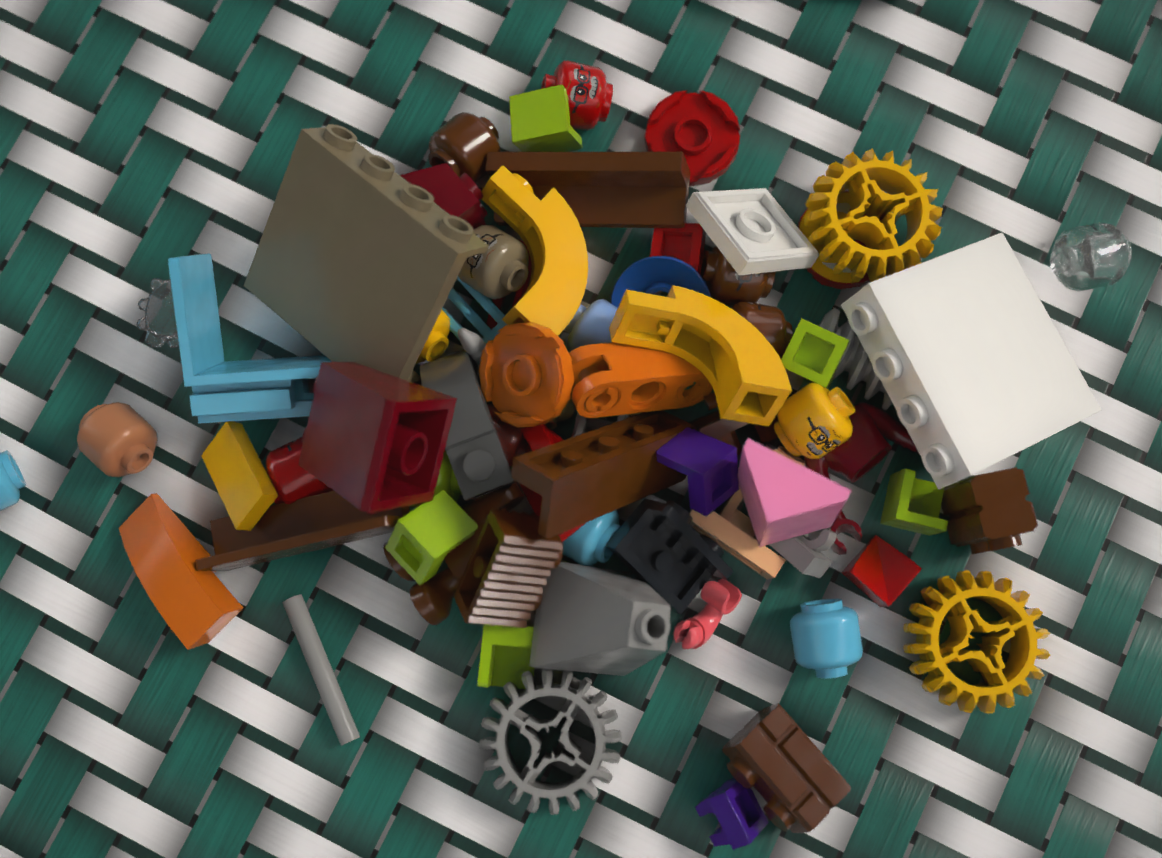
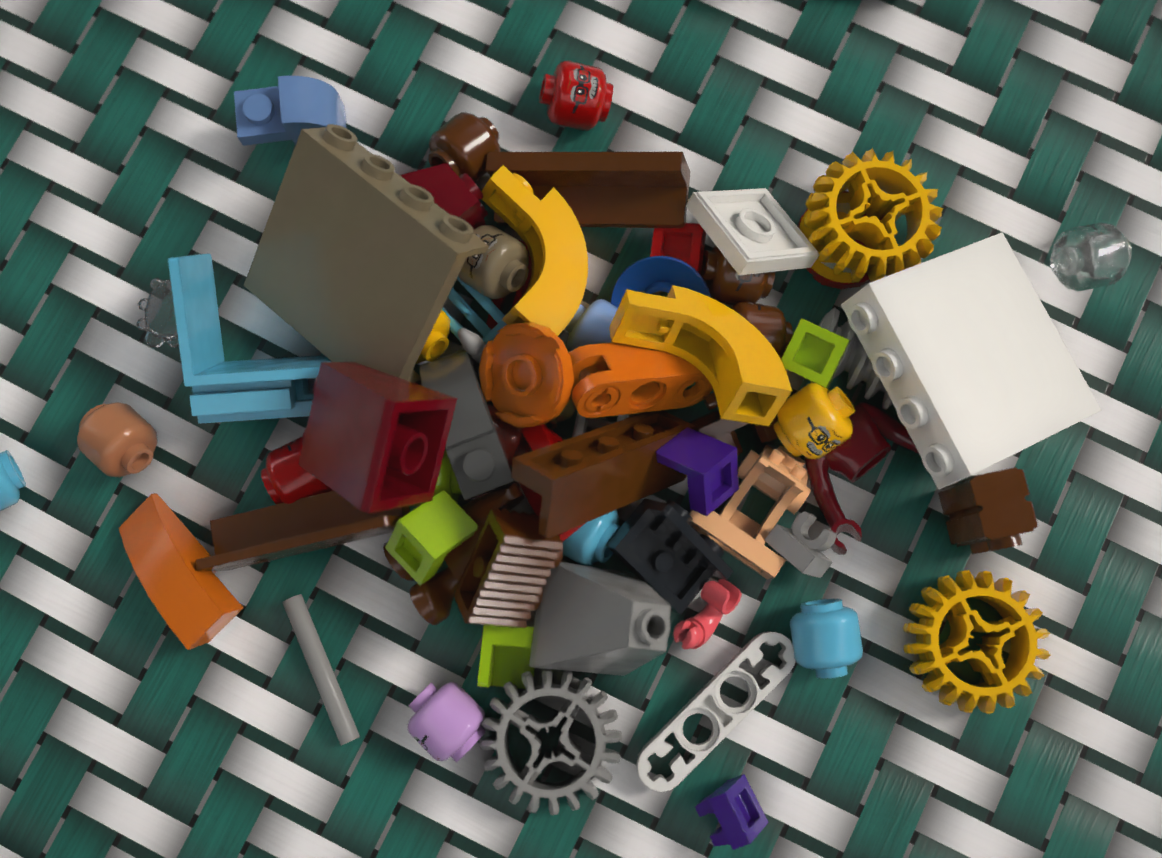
(239, 476): yellow tile -> none
(284, 110): none -> medium blue brick
(446, 721): none -> lavender head
(543, 121): lime panel -> none
(698, 127): red tile -> none
(722, 717): none -> white beam
(785, 496): bright pink slope -> none
(785, 770): reddish brown brick -> none
(881, 571): red slope -> none
(913, 504): lime panel -> none

